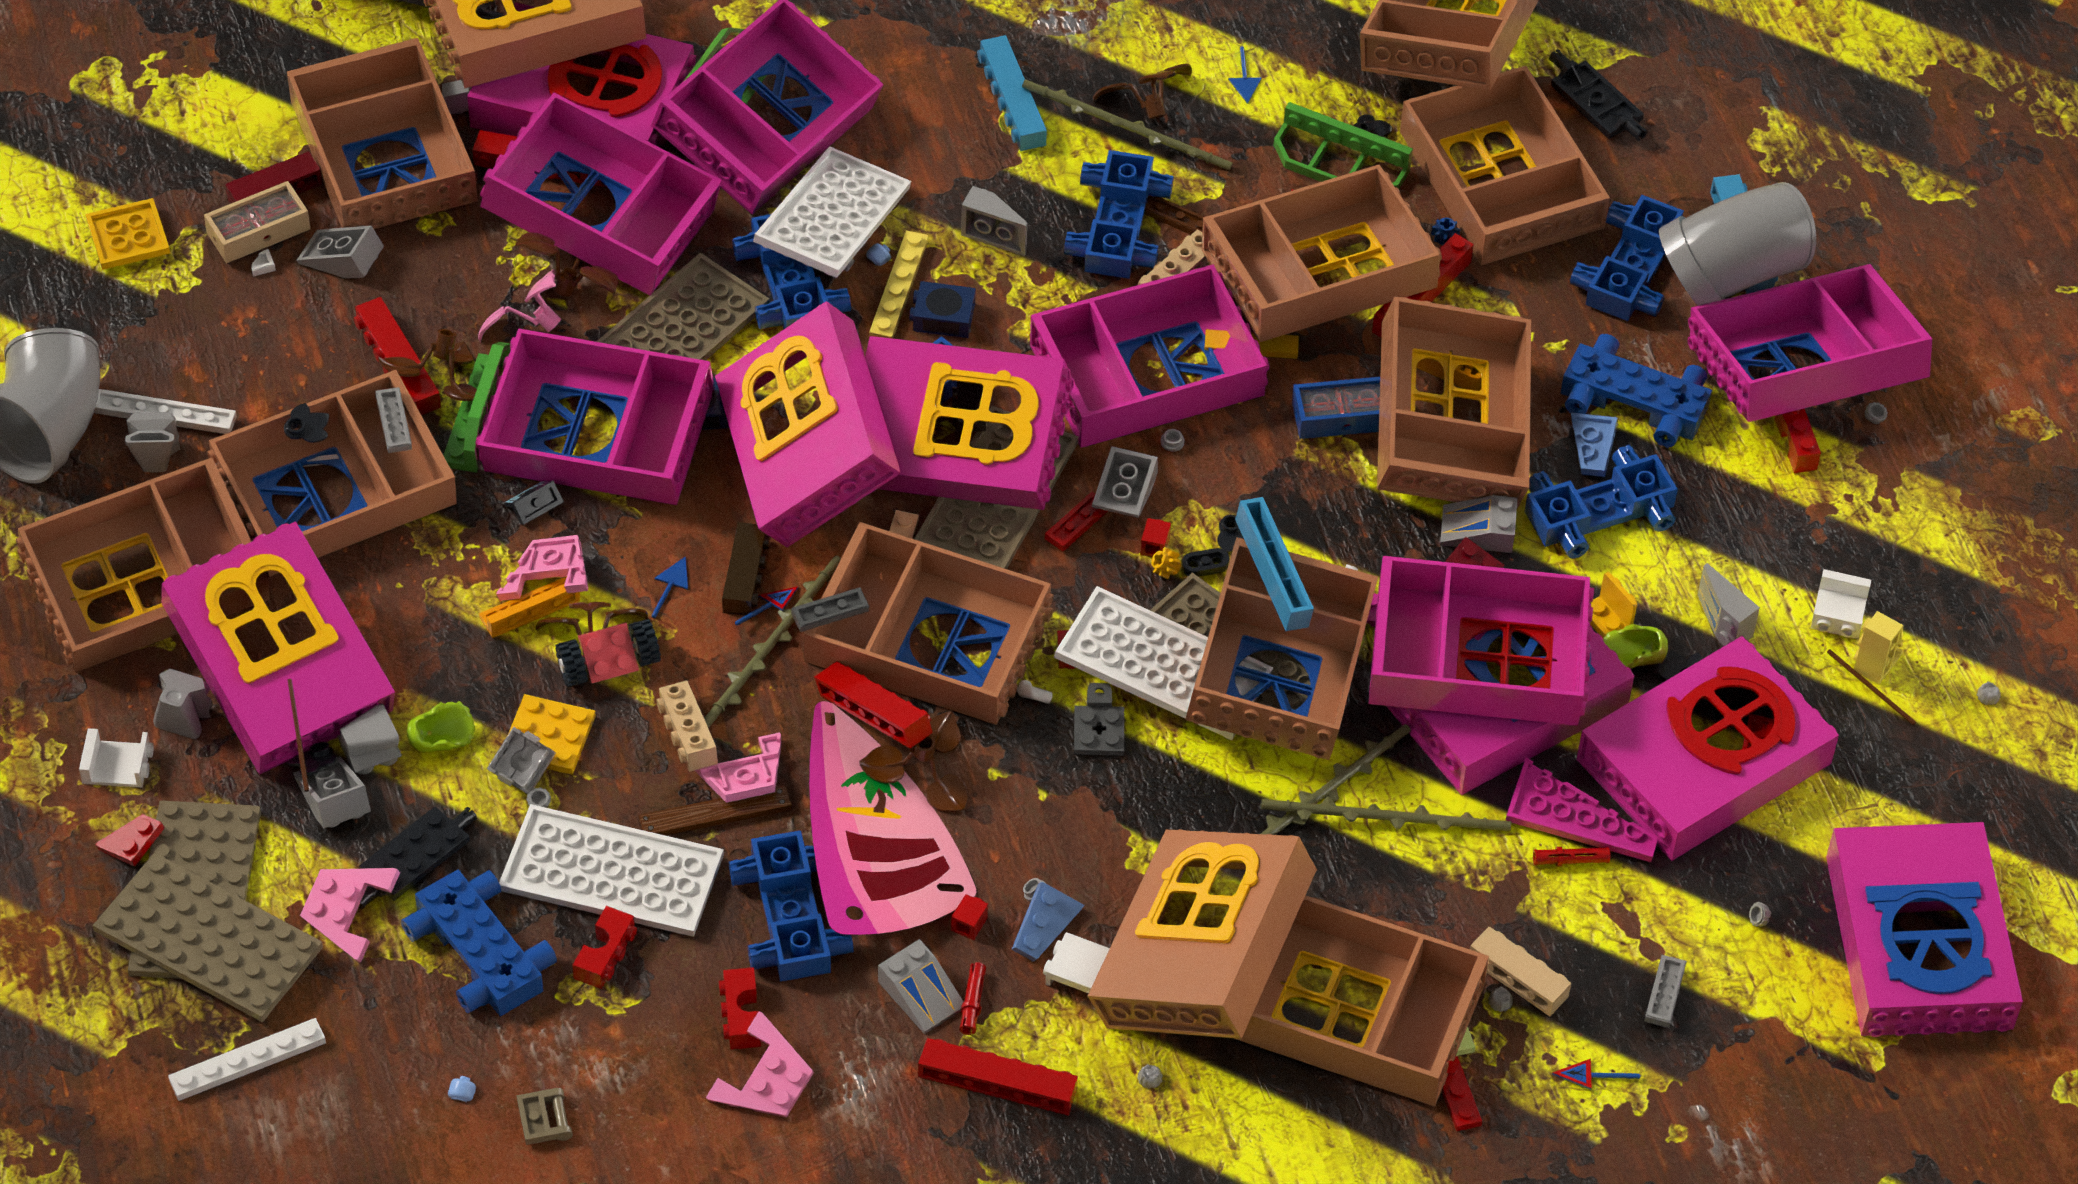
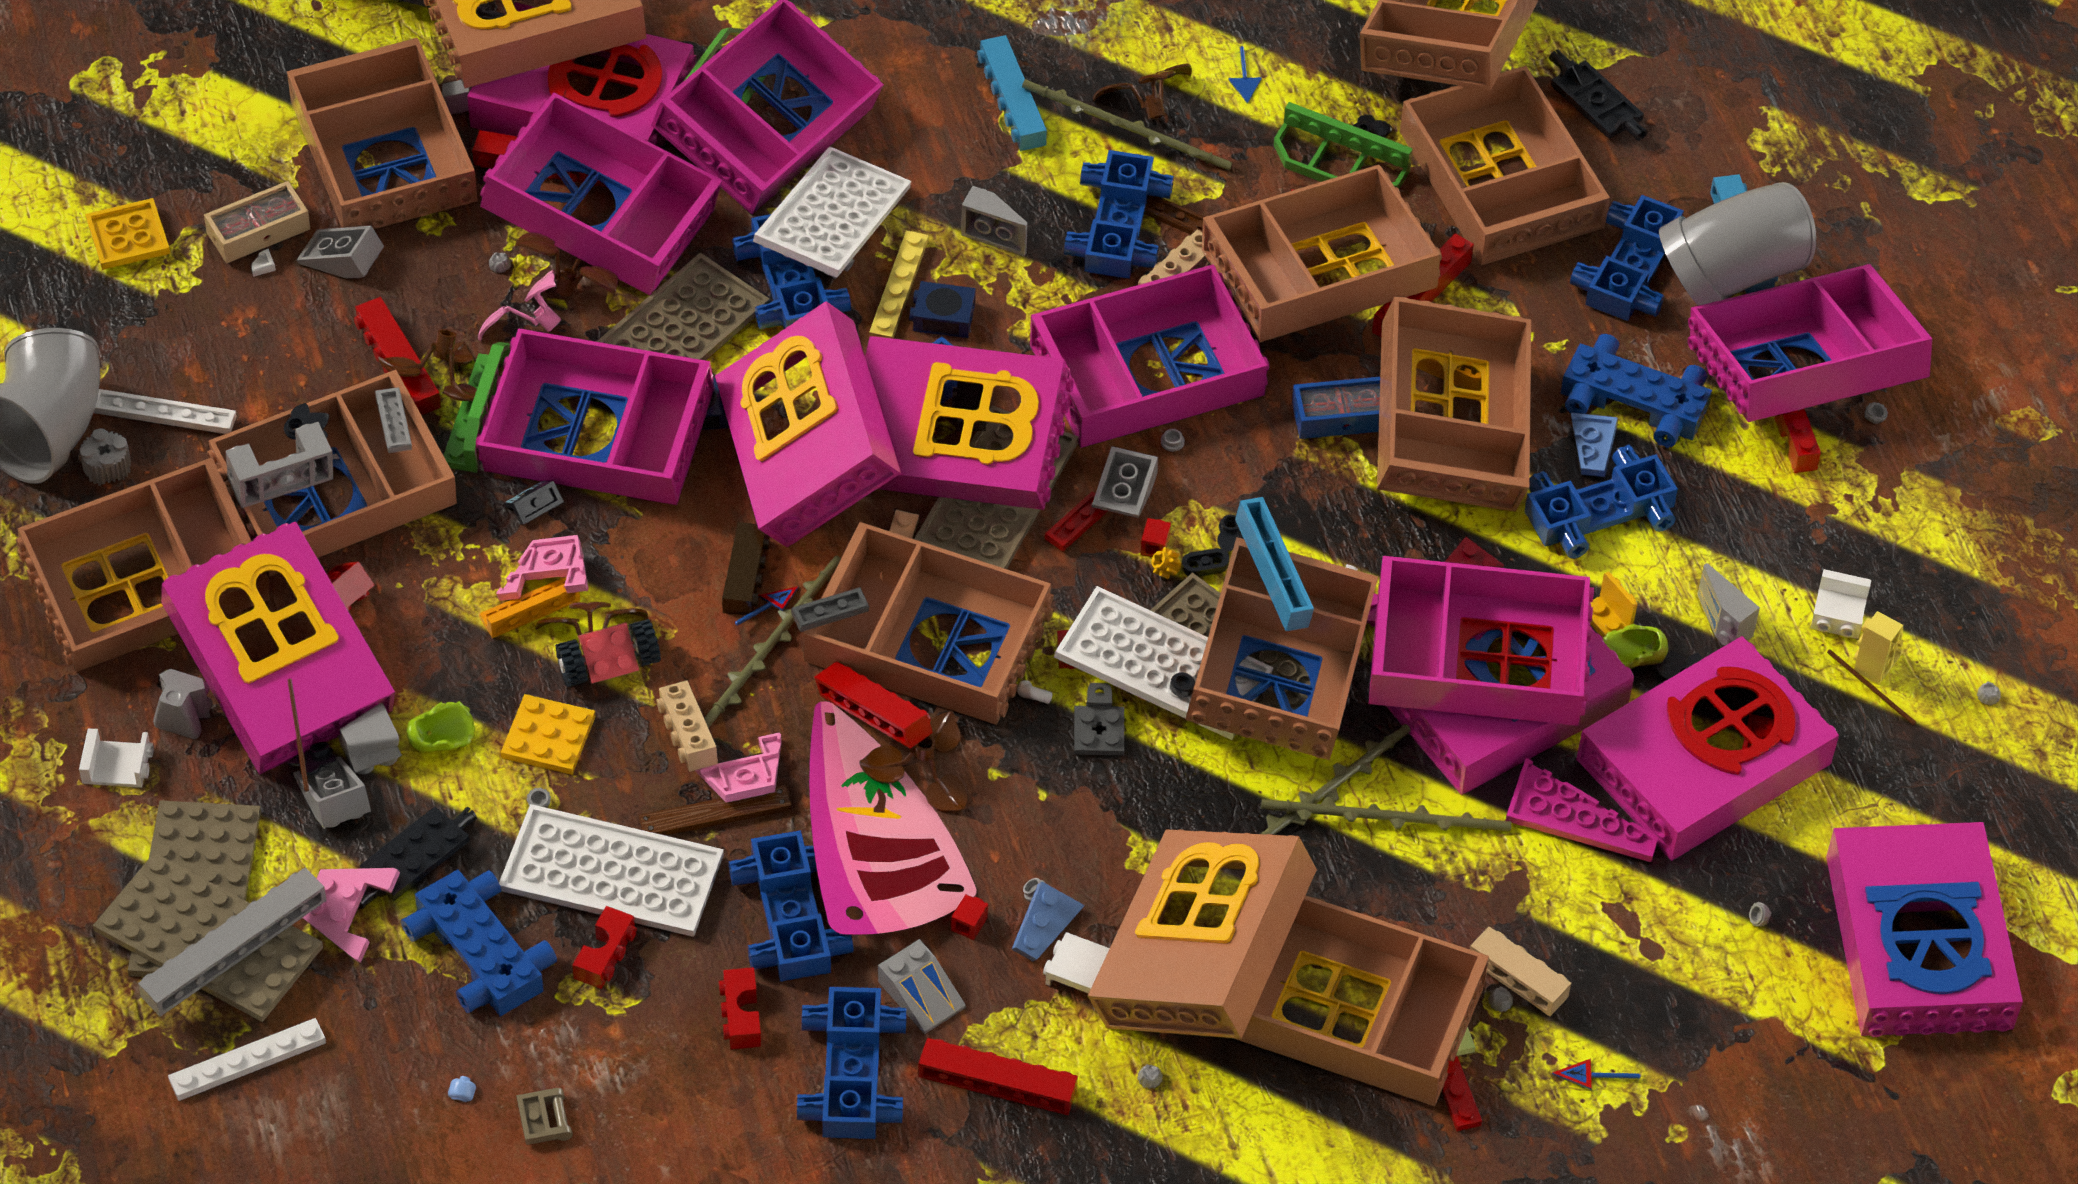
(105, 457): none -> light grey brick
(132, 839): wing -> none
(152, 439): light grey piece -> none
(232, 941): none -> light grey brick
(300, 171): dark red brick -> none
(305, 468): none -> light grey plate
(350, 582): none -> red slope
(499, 262): none -> light grey piece
(521, 760): piece -> none
(674, 575): blue piece -> none
(776, 1079): bright pink wing -> none
(852, 1060): none -> blue piece
(879, 254): light blue piece -> none
(971, 1007): red pin -> none
(1182, 684): none -> black tile
(1282, 346): yellow tile -> none
(1444, 230): blue gear -> none
(1483, 520): light grey slope -> none
(1572, 856): red pin -> none
(1665, 991): light grey plate -> none

